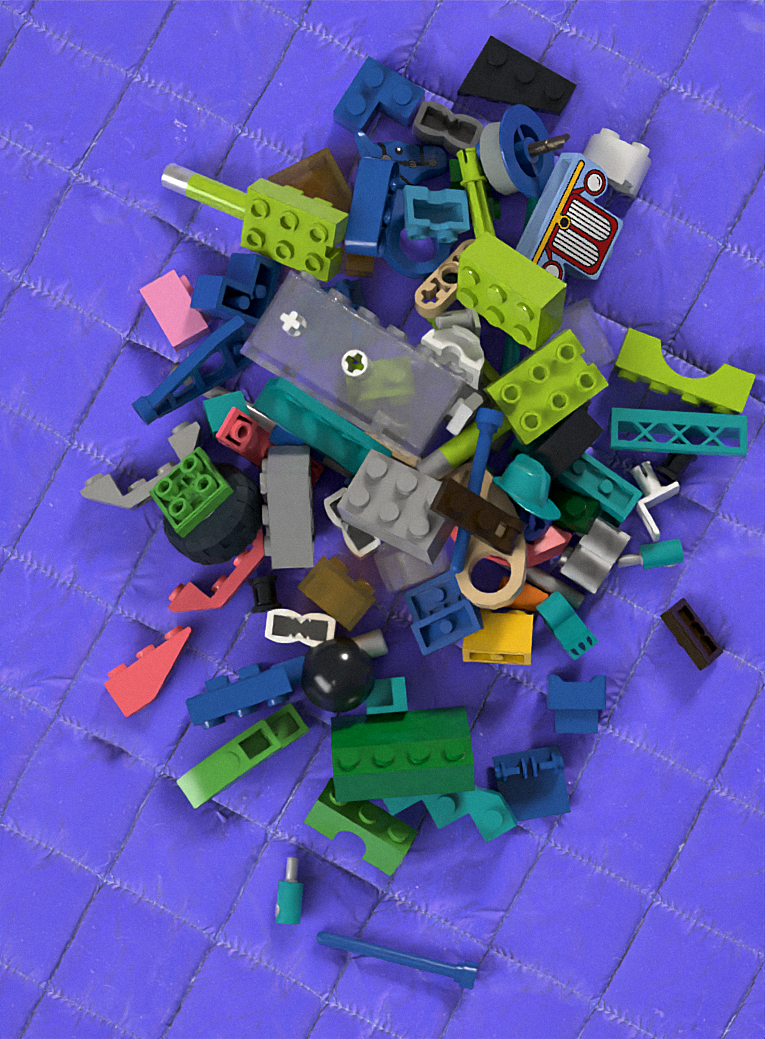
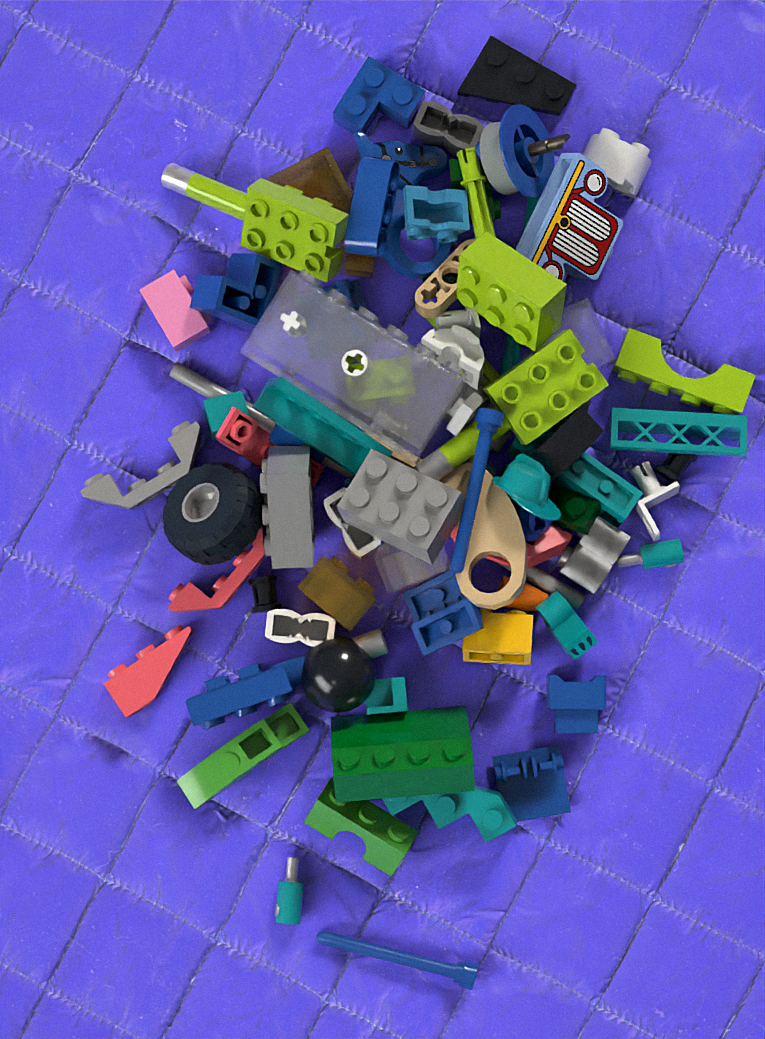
(191, 492): bright green tile -> none
(226, 340): blue plate -> none
(477, 516): dark brown plate -> none
(691, 634): dark brown plate -> none

